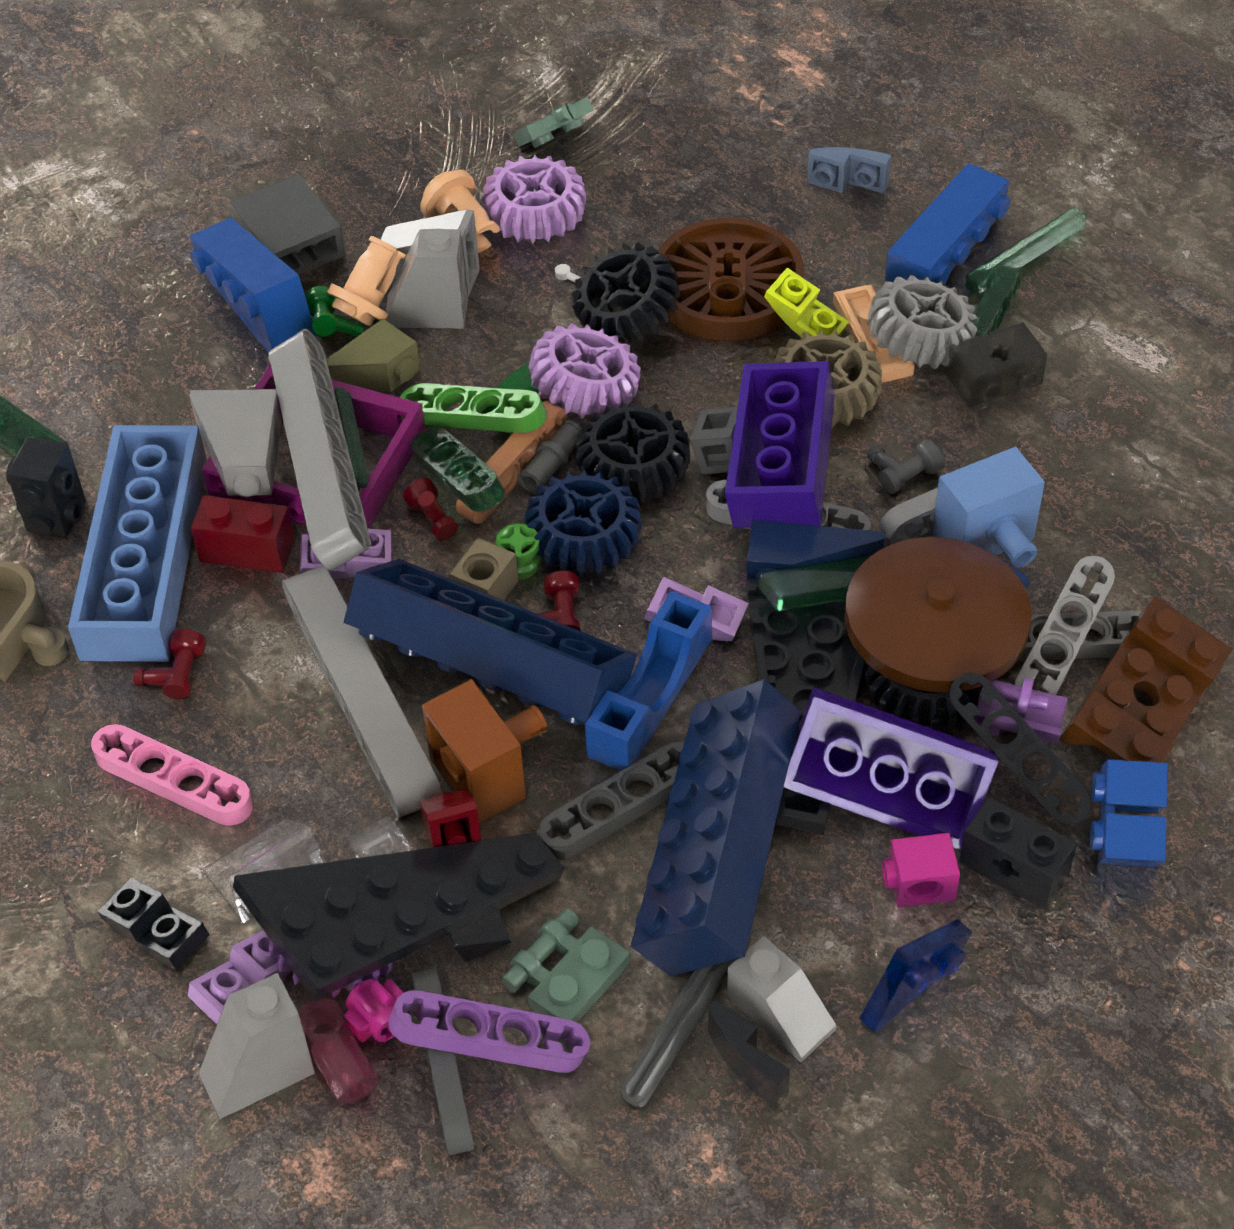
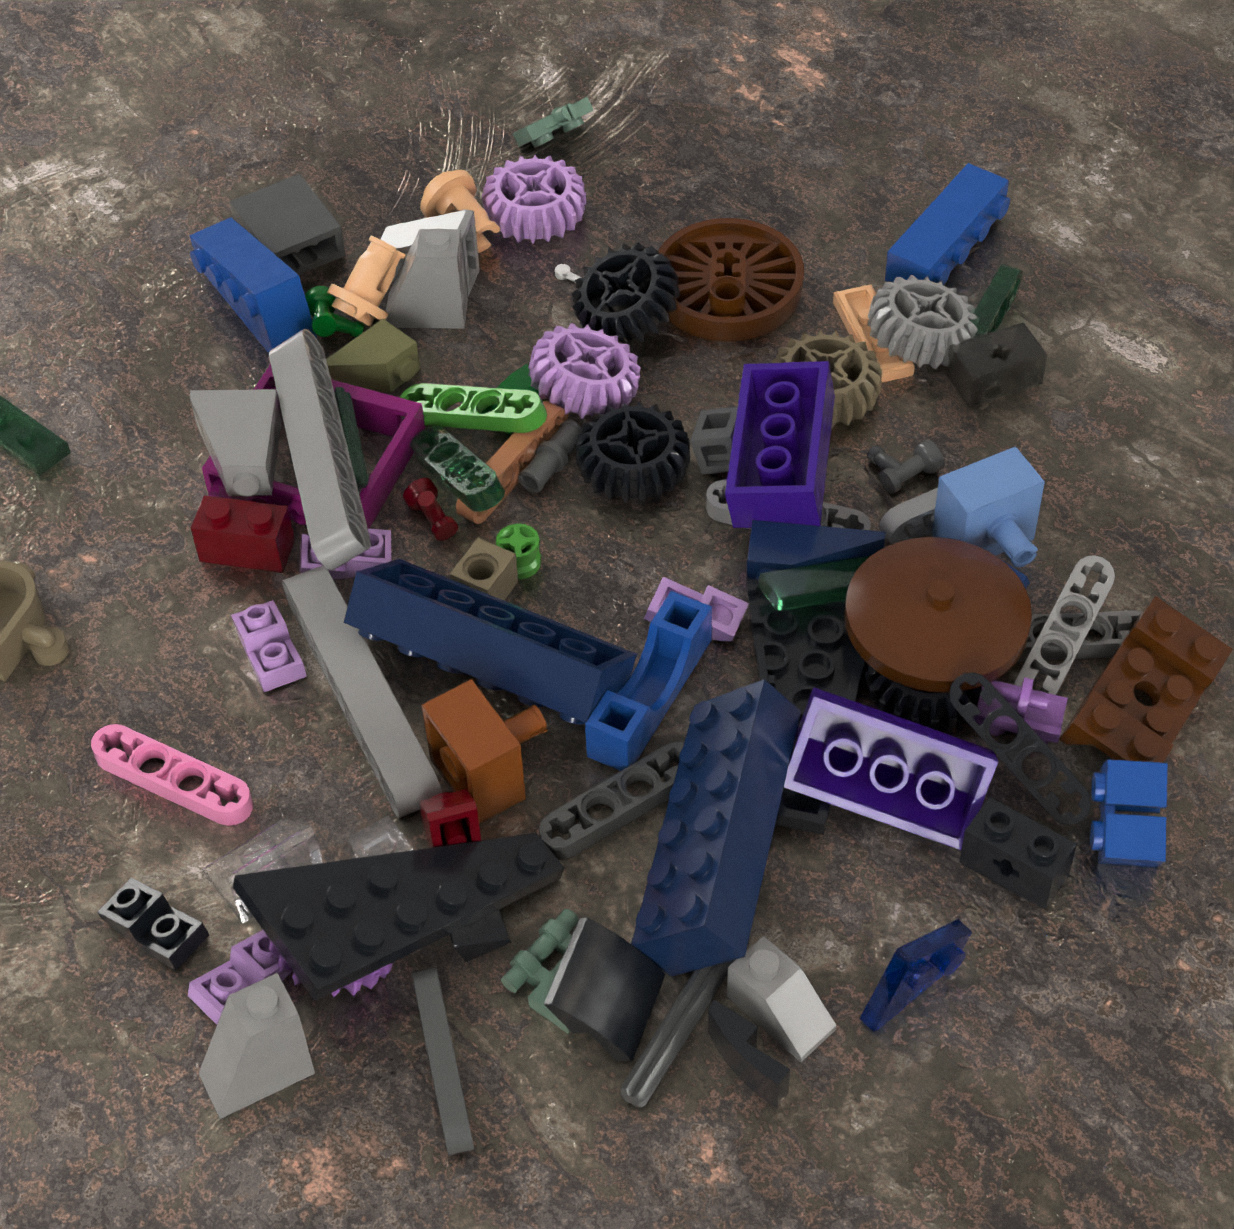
(46, 487): black brick -> none
(138, 544): medium blue brick -> none
(186, 647): dark red piece -> none
(268, 645): none -> lavender slope
(337, 1052): clear pink piece -> none
(370, 1009): dark pink gear -> none
(489, 1022): medium lavender beam -> none
(562, 588): dark red piece -> none
(584, 511): dark blue gear -> none
(605, 989): none -> black slope
(797, 306): neon yellow slope -> none
(840, 166): sand blue slope -> none
(922, 870): dark pink brick -> none
(1027, 248): clear green axle -> none

